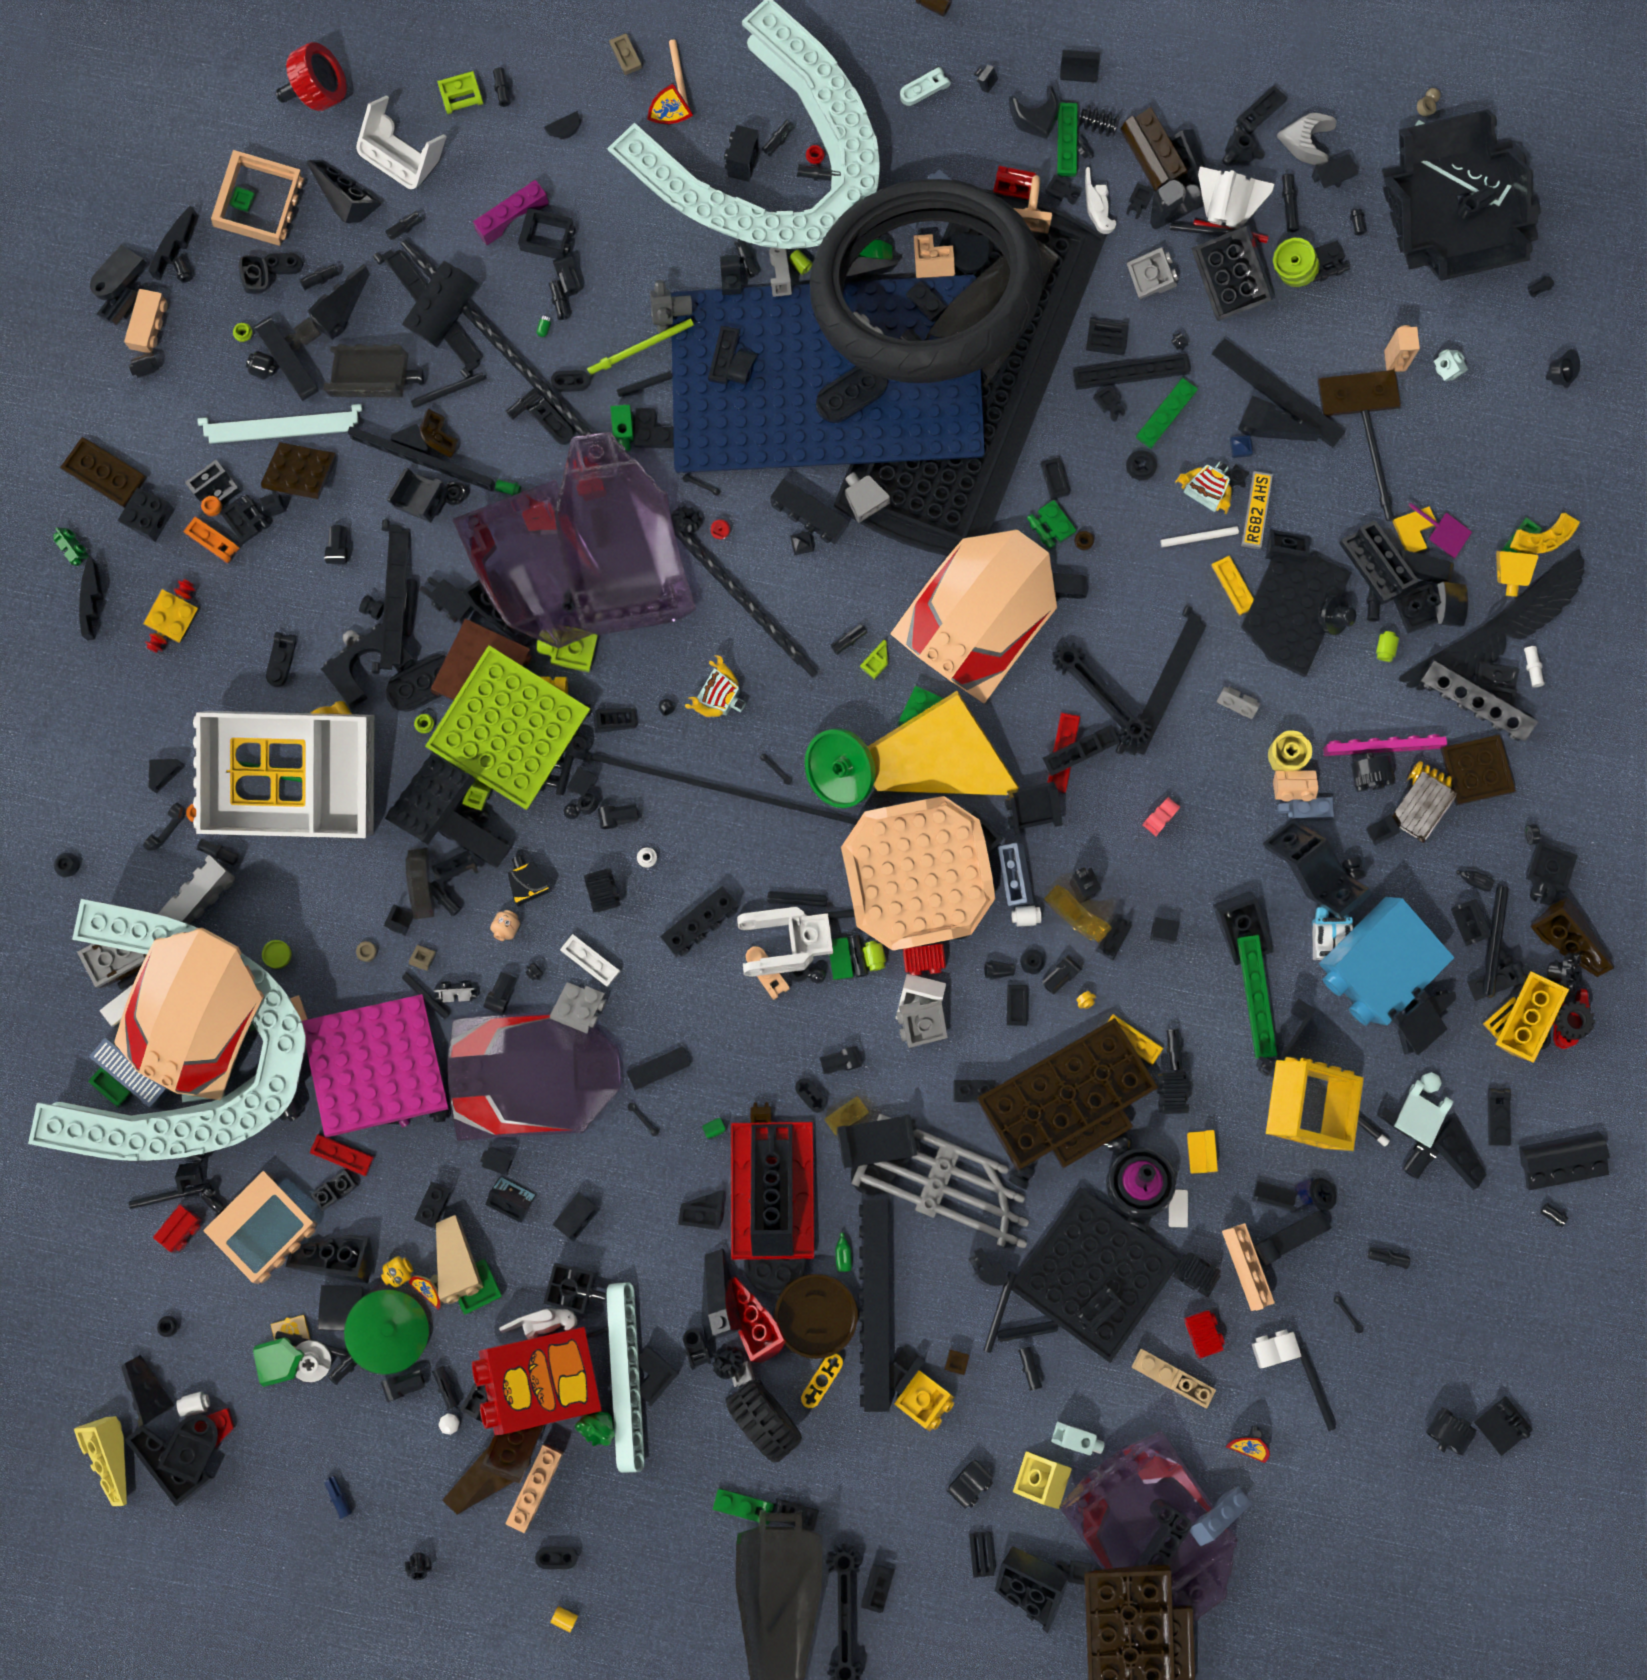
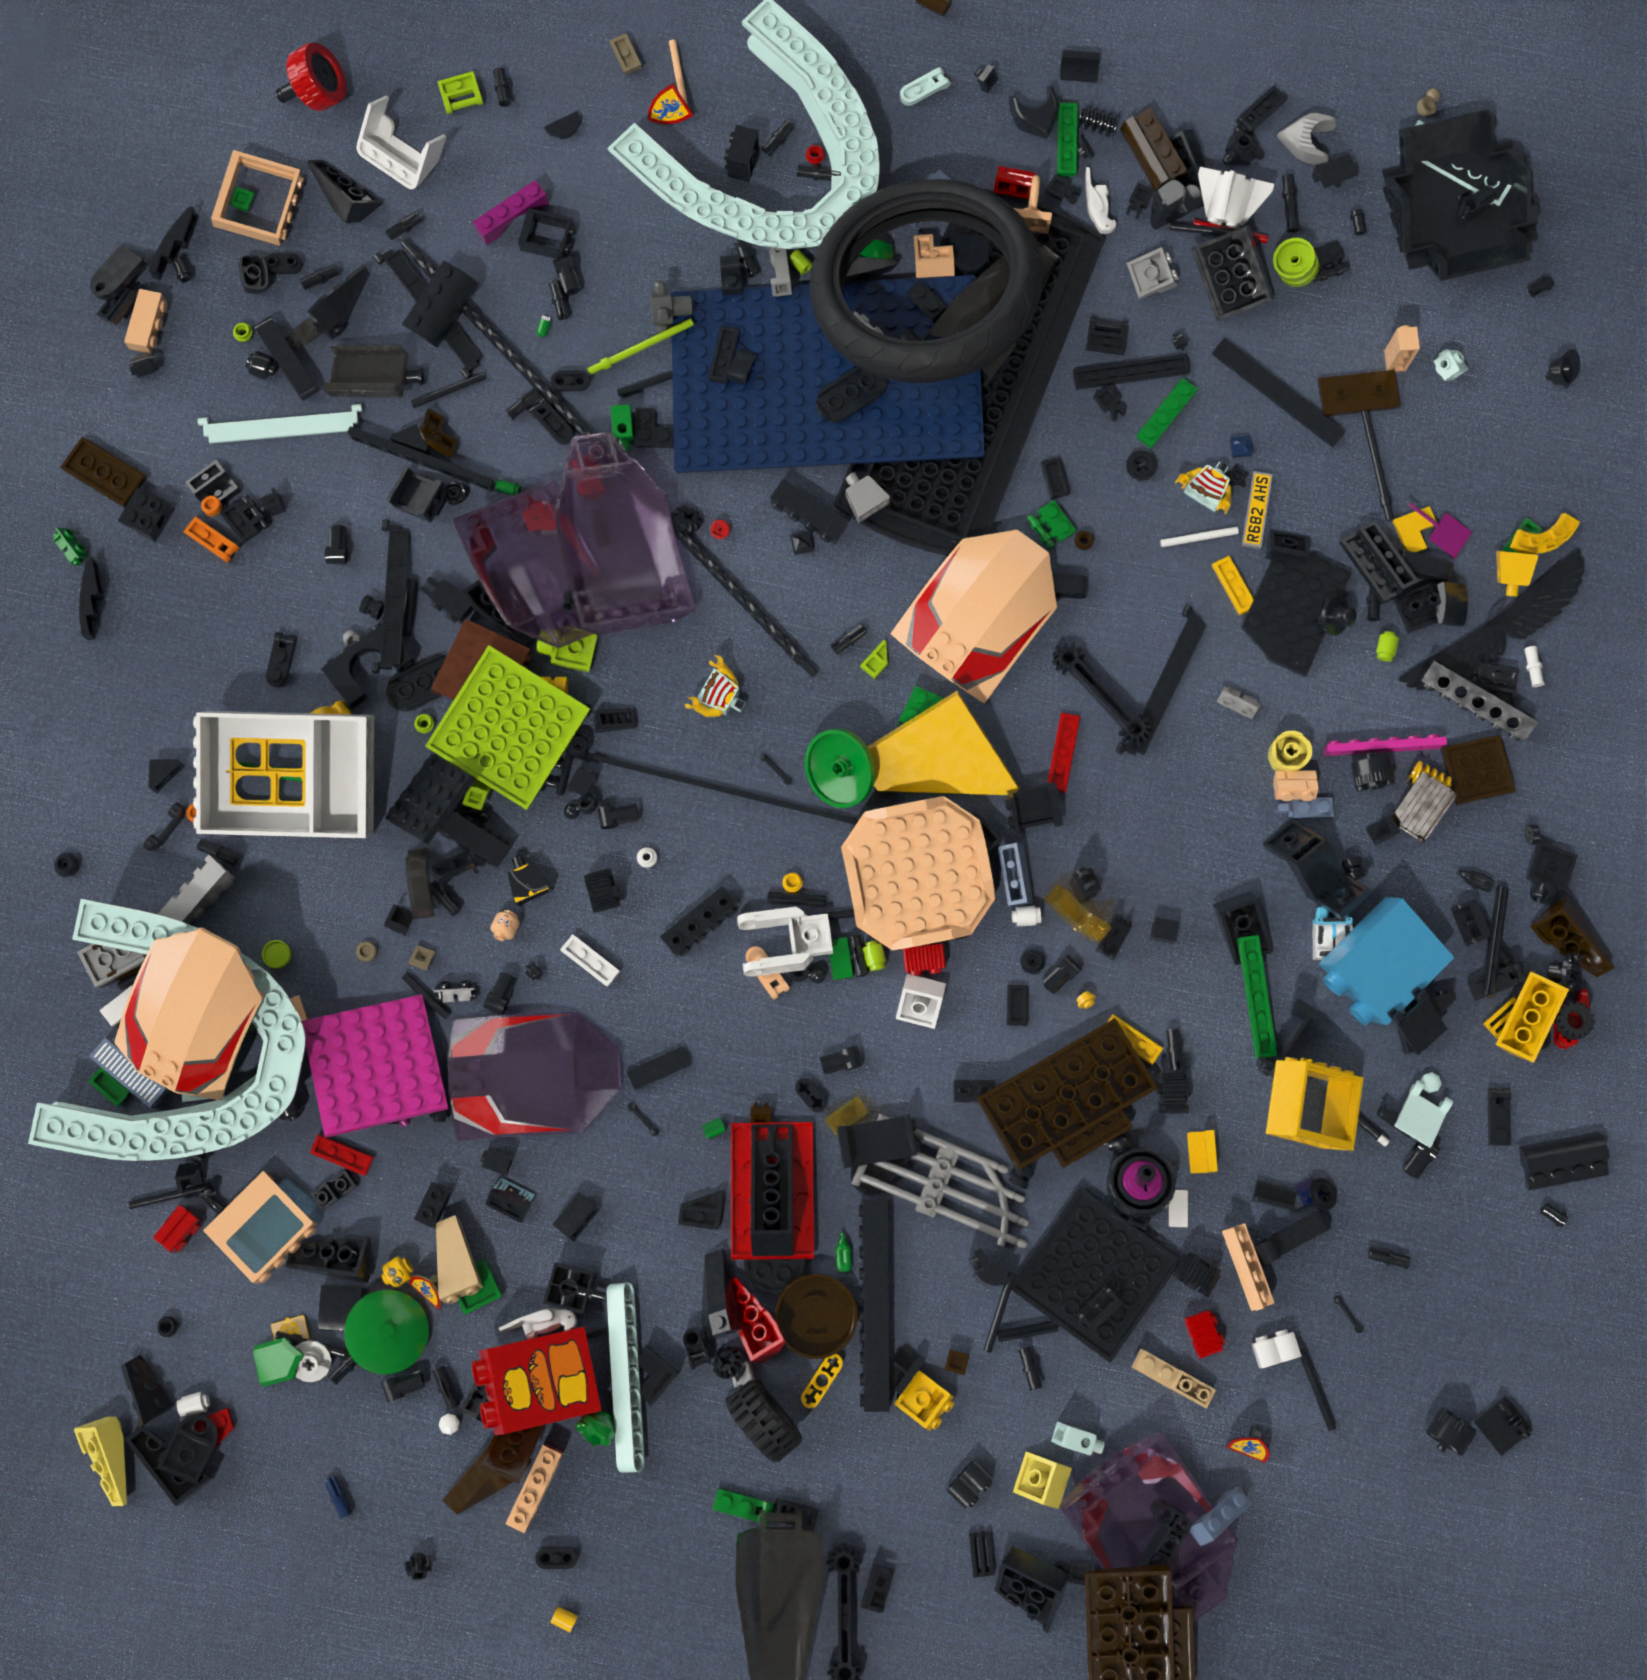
(170, 616): yellow plate -> none
(298, 470): dark brown plate -> none
(578, 1007): light grey plate -> none
(666, 707): black hinge -> none
(687, 478): black hinge -> none
(792, 882): none -> yellow plate
(921, 1023): light grey plate -> none
(997, 969): black cone -> none
(1081, 750): black slope -> none
(1161, 816): coral leg -> none
(1266, 422): black wedge -> none
(1459, 1154): black wing -> none

